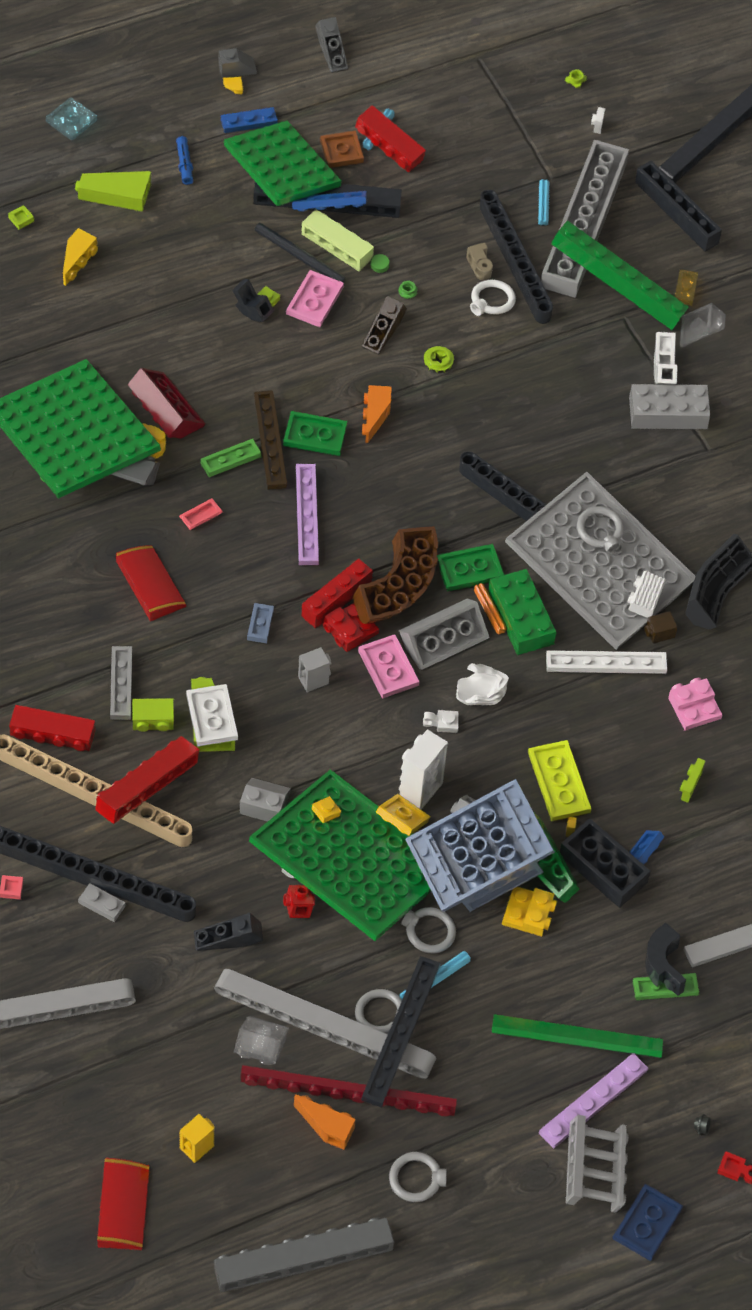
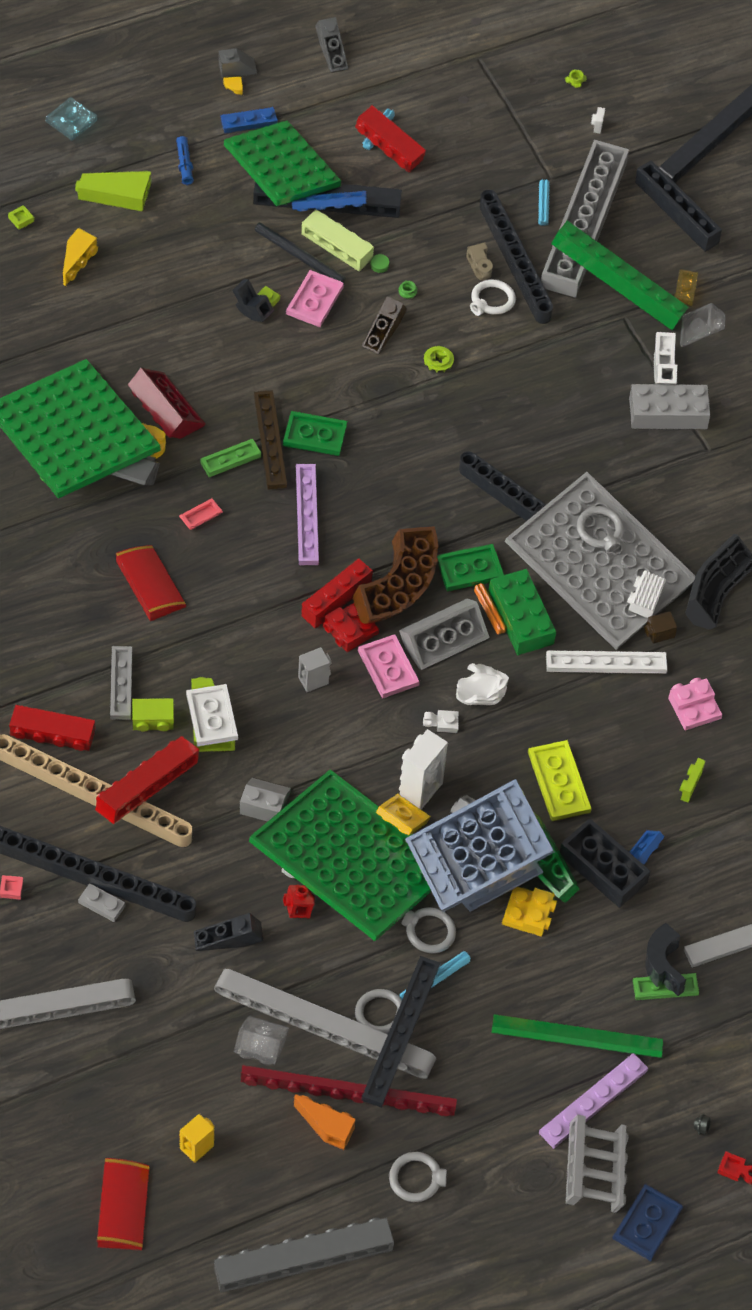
(260, 623): sand blue plate -> none
(326, 809): yellow plate -> none
(342, 149): dark orange plate -> none
(377, 410): orange slope -> none
(571, 824): yellow tile -> none

